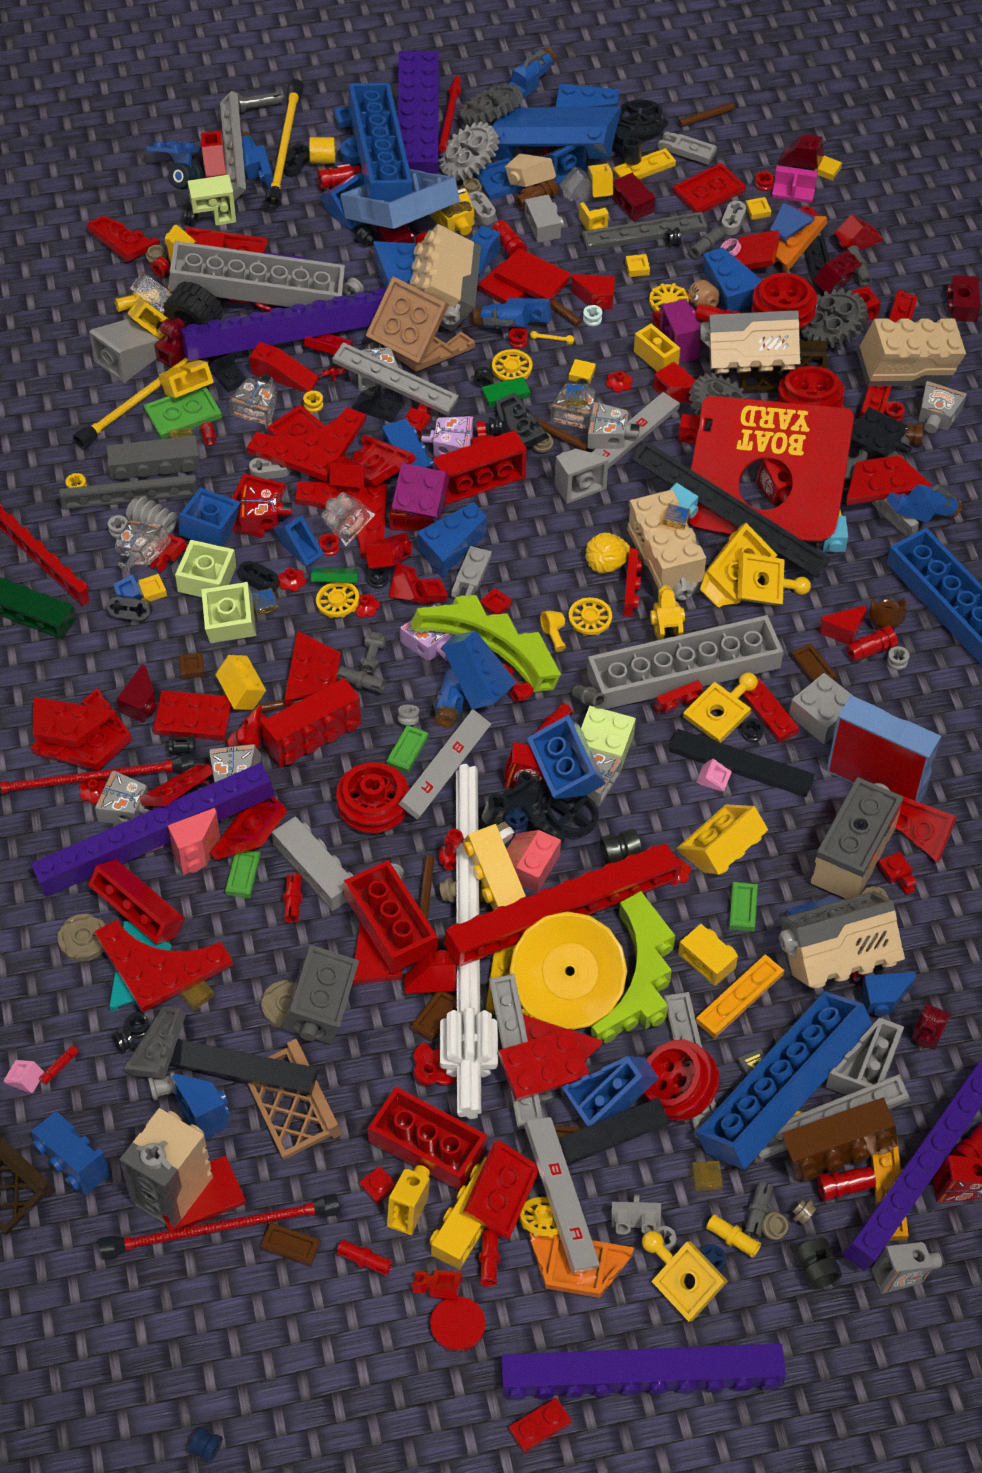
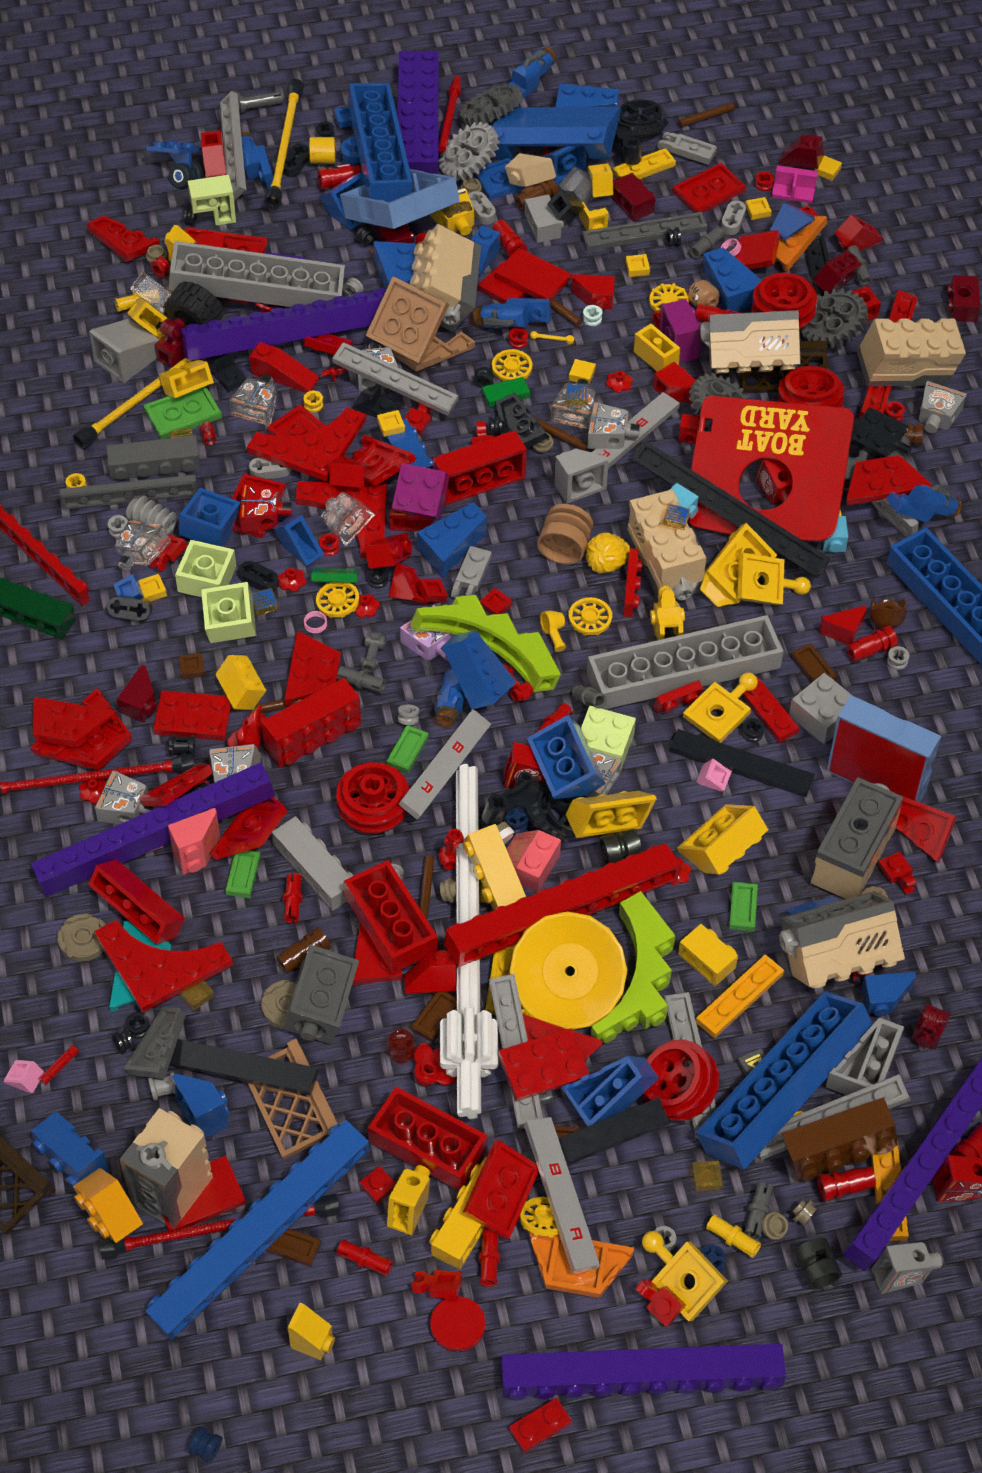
(107, 1205): none -> light orange brick
(257, 1230): none -> blue brick
(296, 953): none -> reddish brown axle
(310, 1333): none -> yellow slope
(315, 630): none -> bright pink axle
(325, 126): none -> black bush
(391, 423): none -> yellow tile
(401, 1046): none -> clear red wheel
(449, 434): lavender torso -> none
(565, 205): none -> black brick
(565, 534): none -> medium nougat wheel
(609, 813): none -> yellow slope
(636, 1215): light grey hips -> none
(664, 1302): none -> red plate

